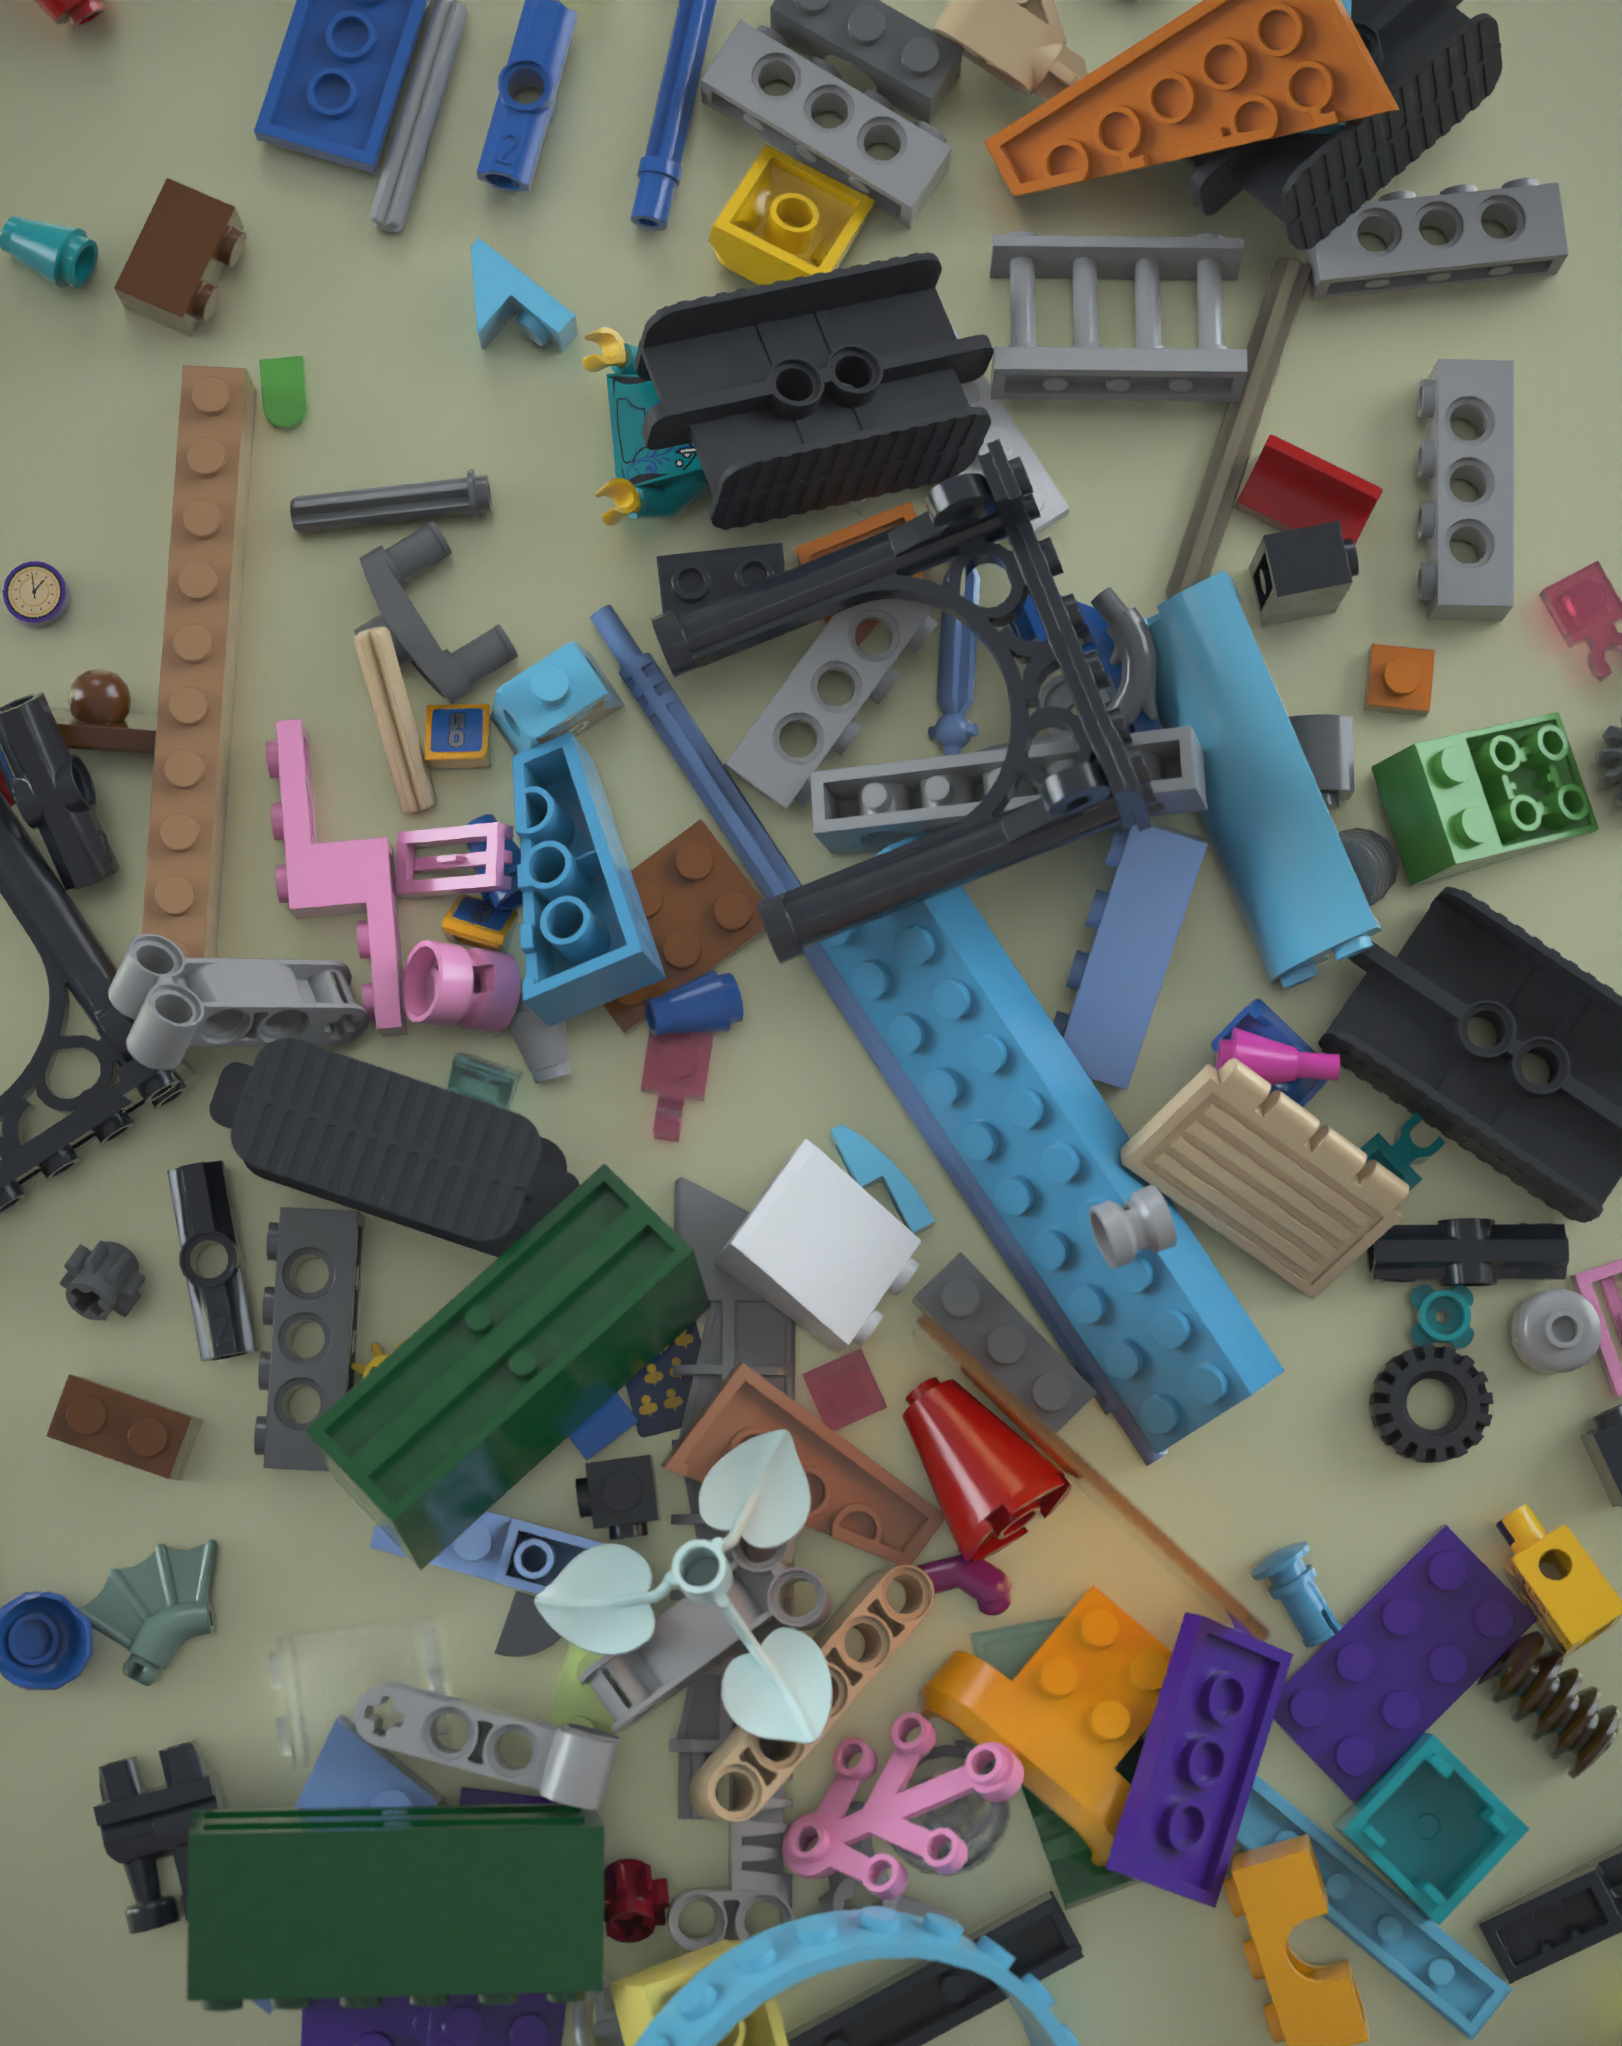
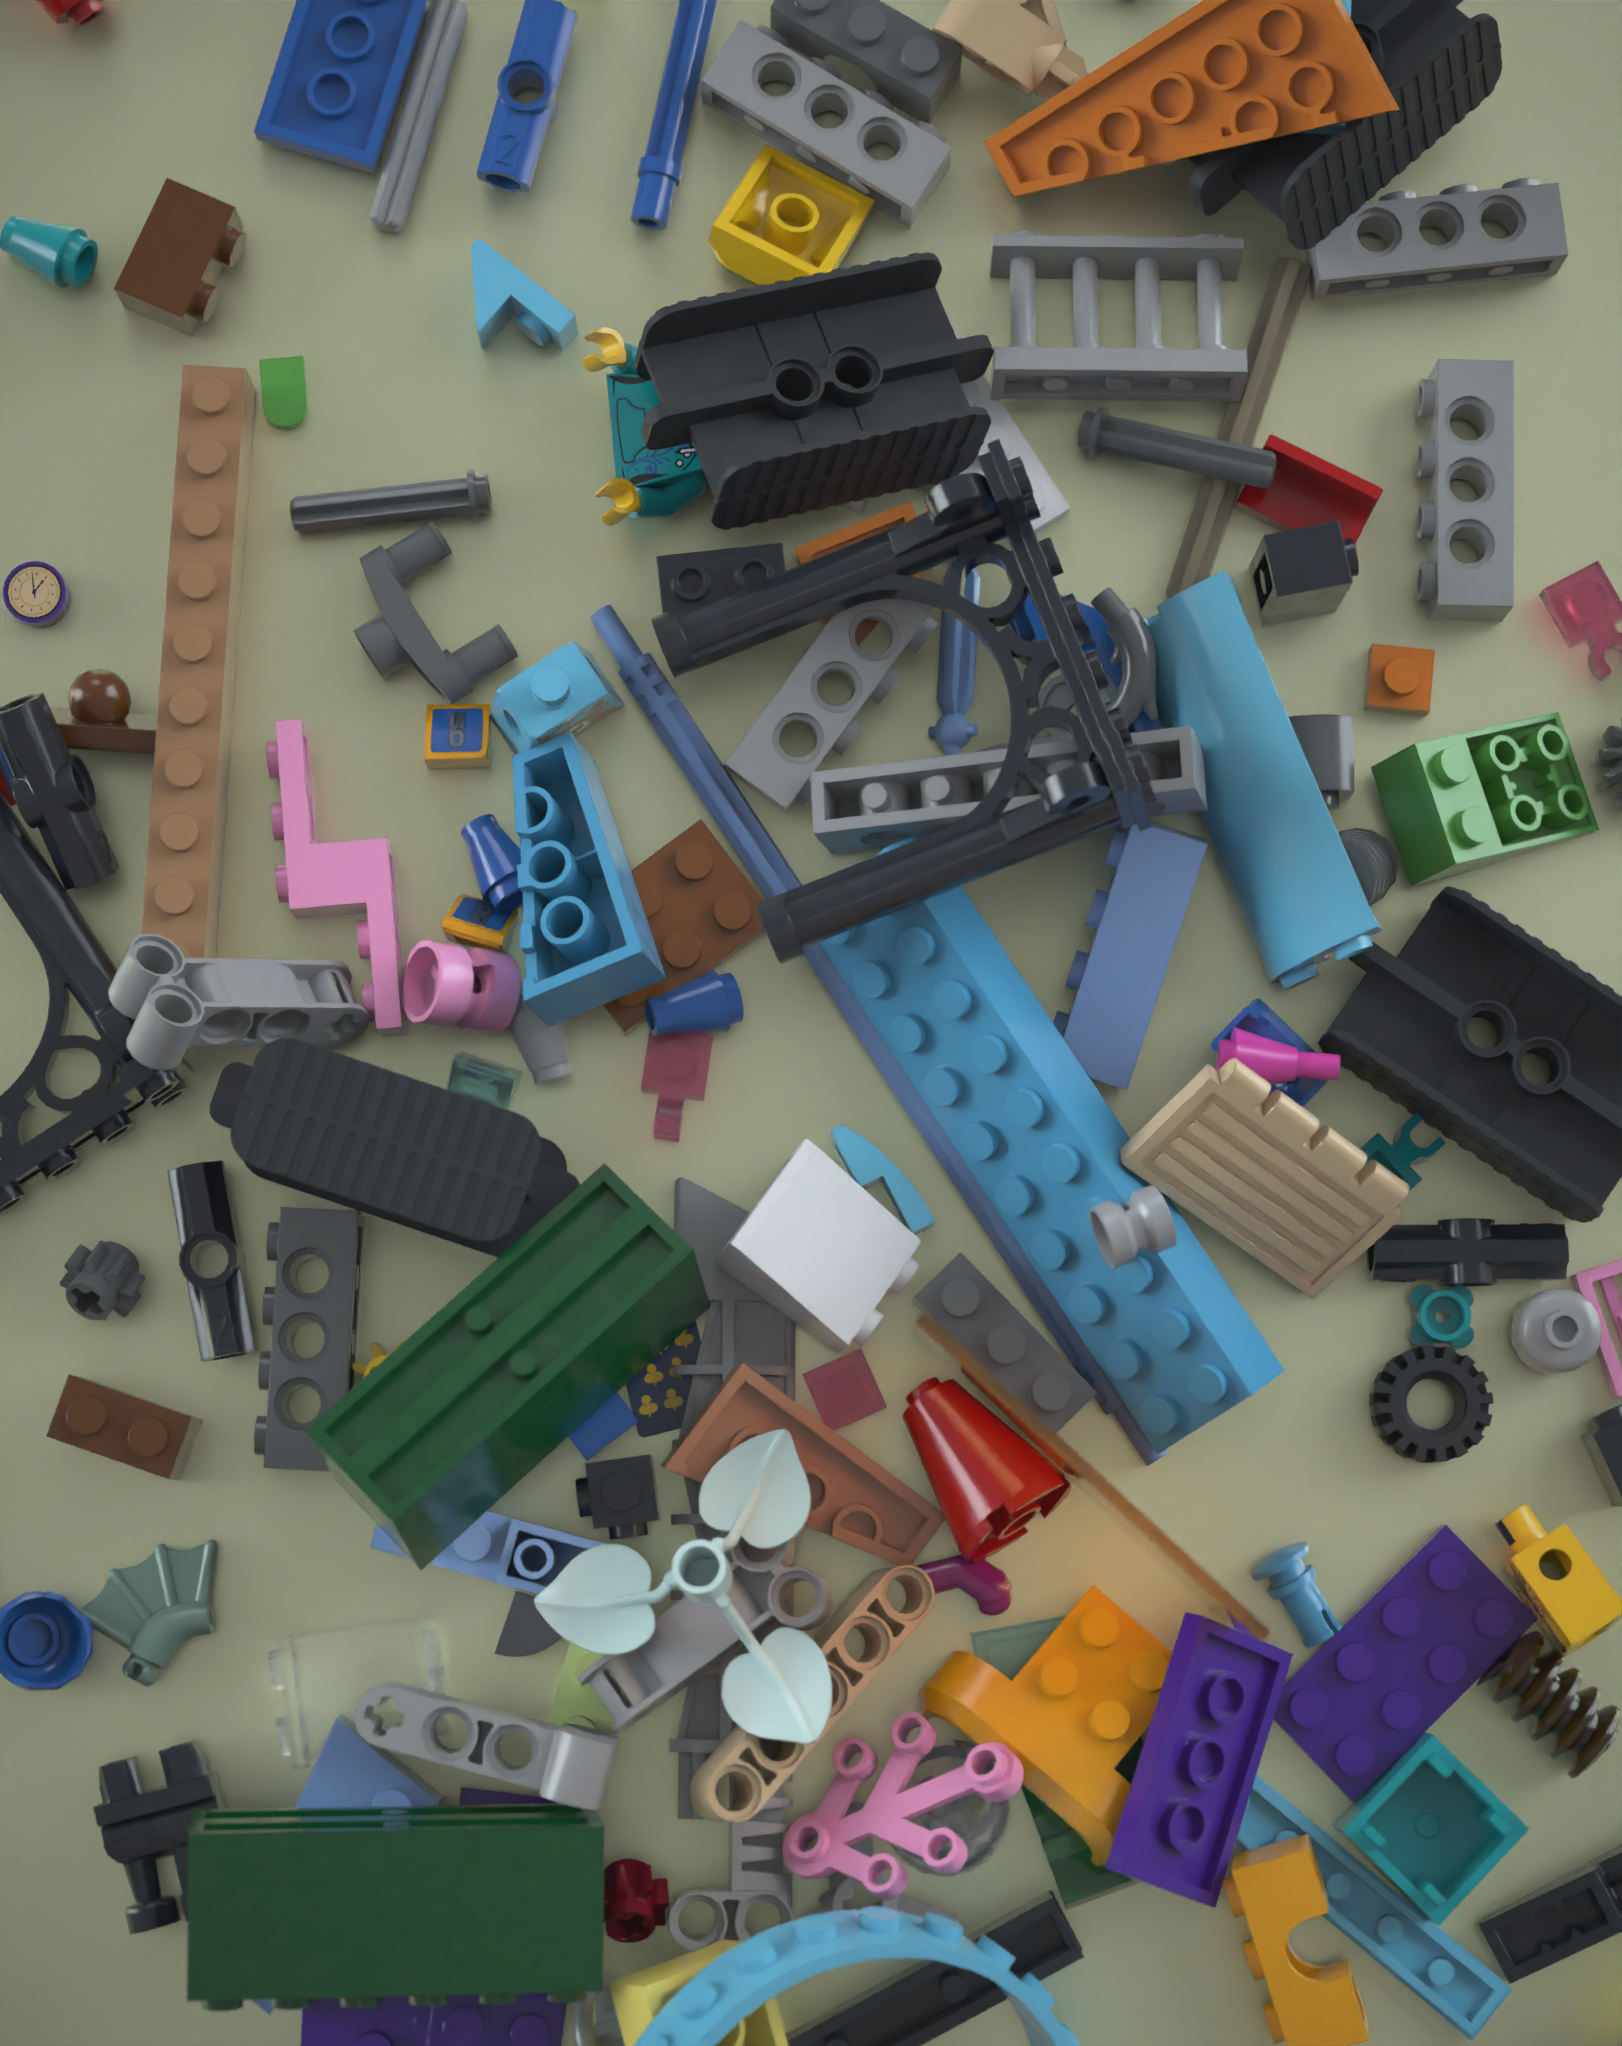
(395, 719): tan axle -> none
(493, 859): bright pink tile -> none
(1175, 449): none -> dark grey axle

